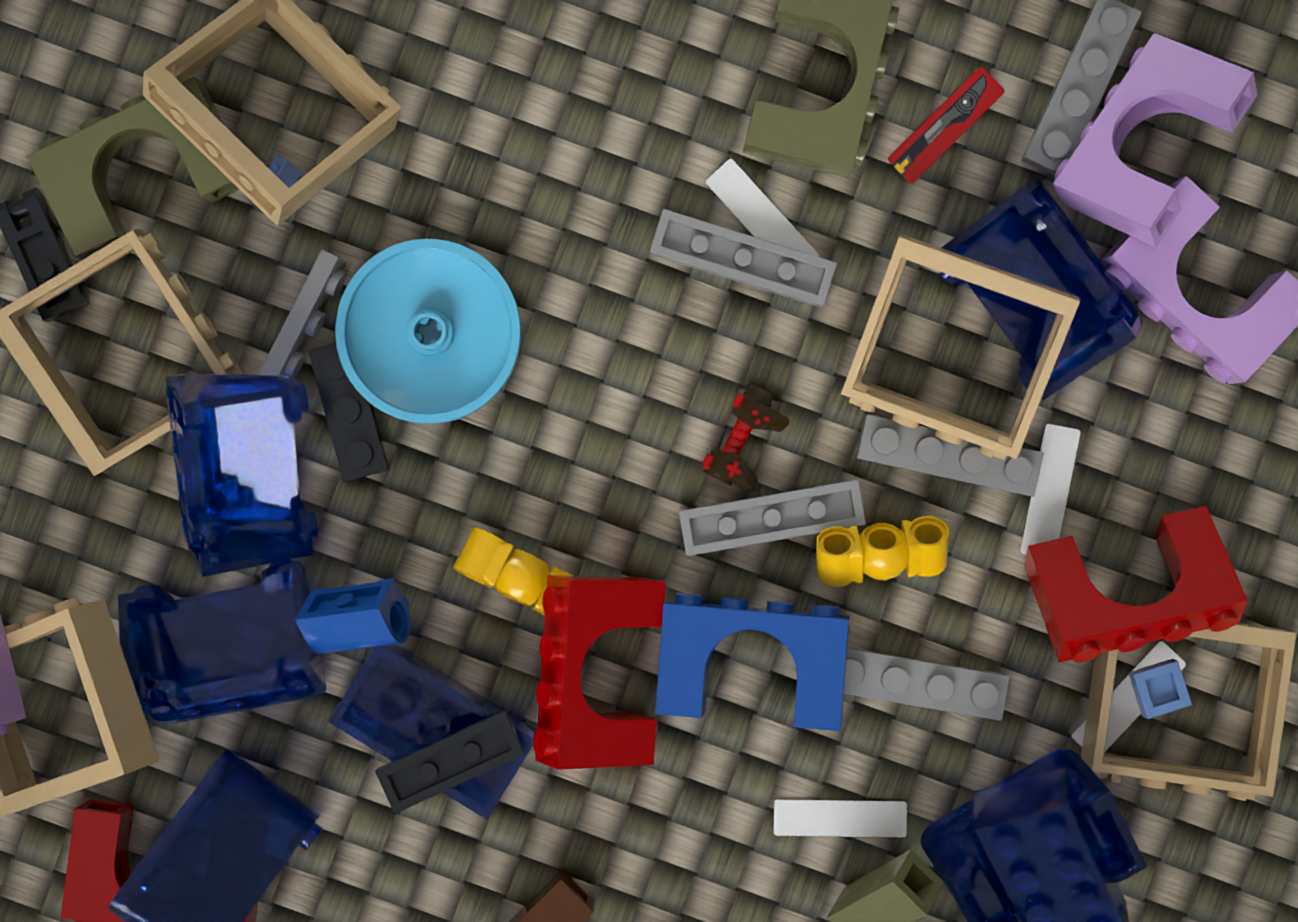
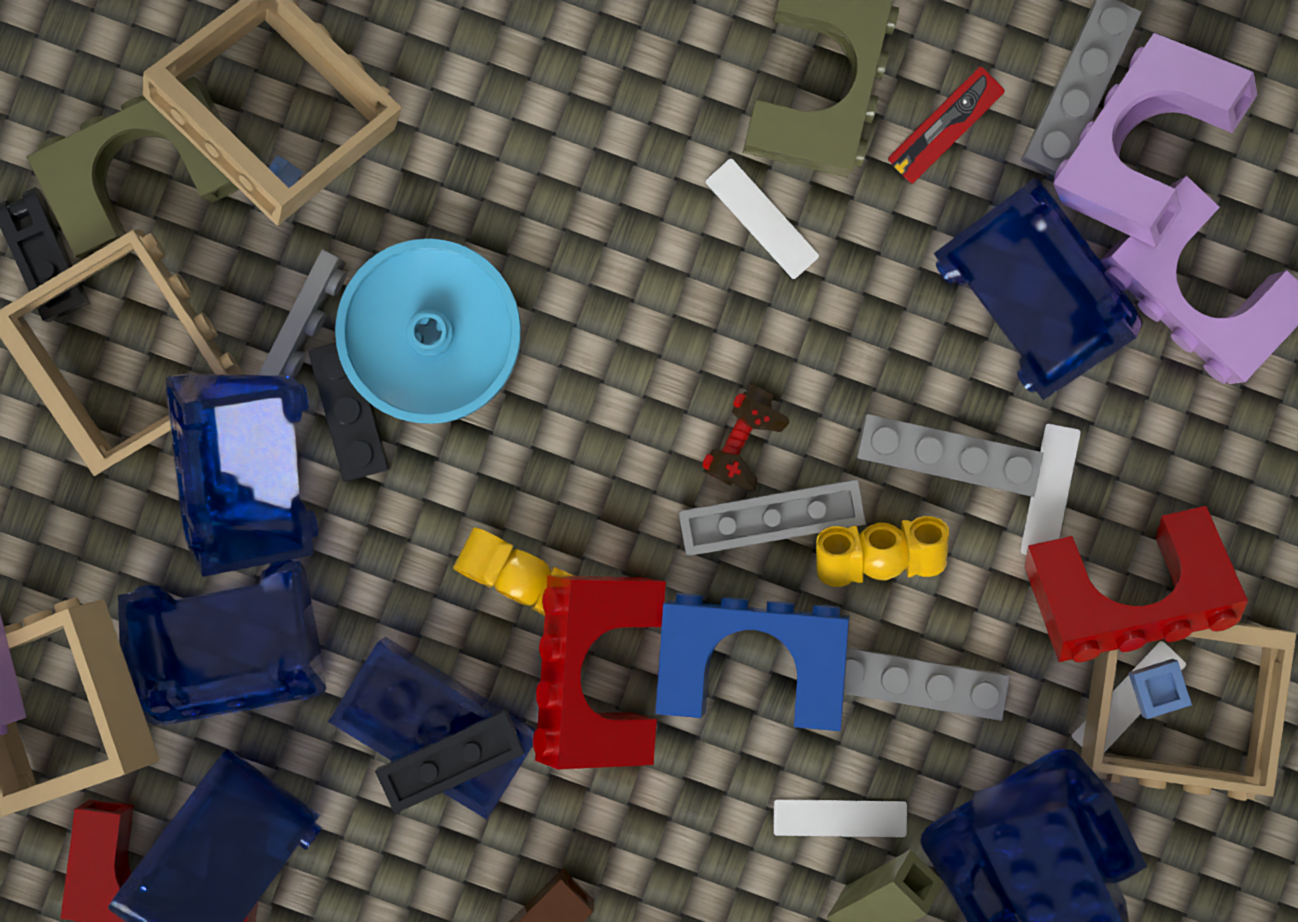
(355, 617): blue piece -> none
(742, 258): light grey plate -> none
(947, 424): tan window -> none

